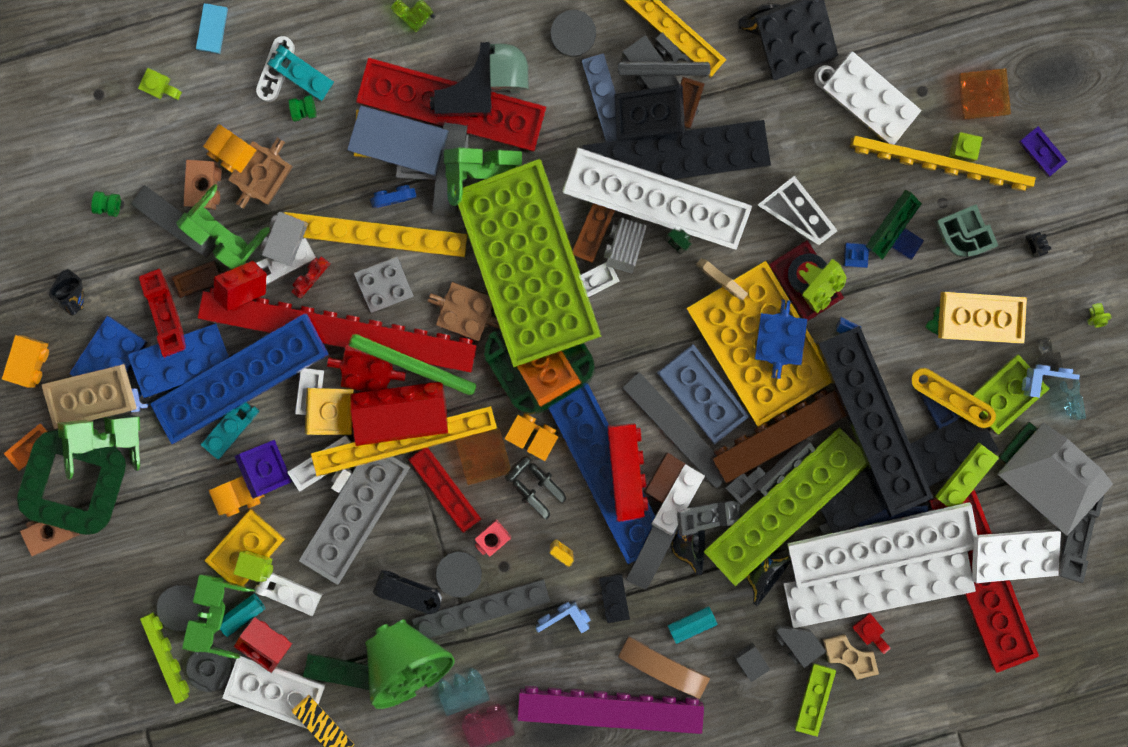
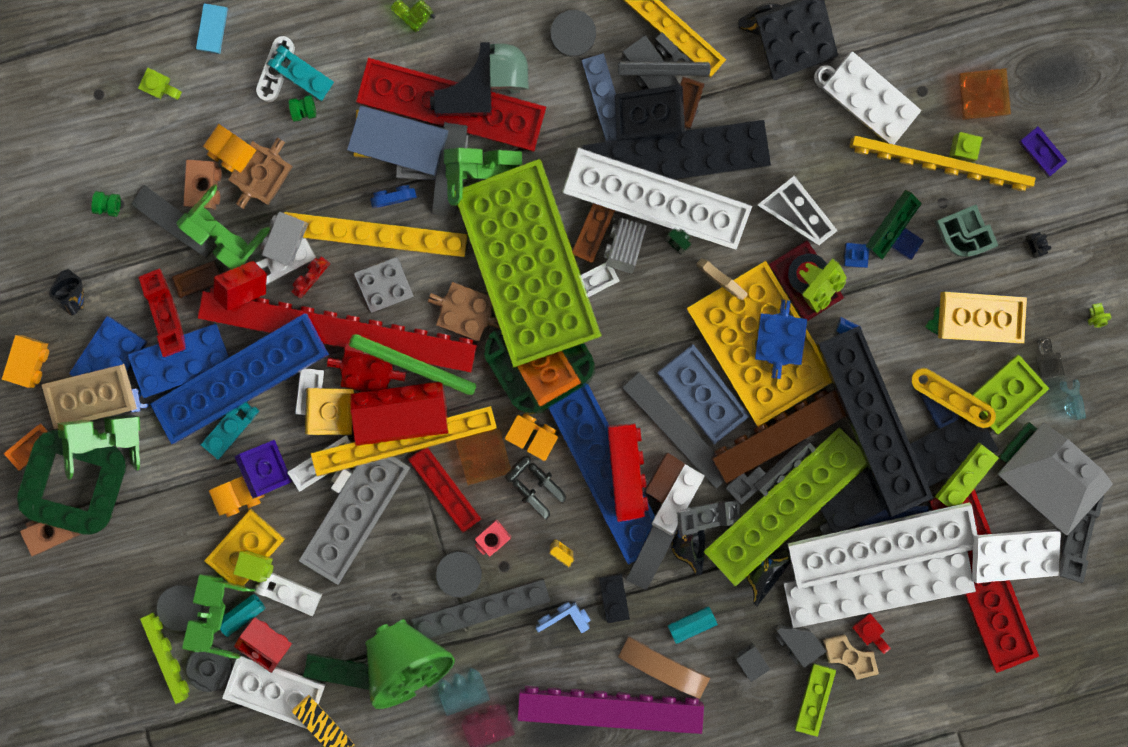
(407, 592): black piece -> none
(1032, 382): light blue bracket -> none

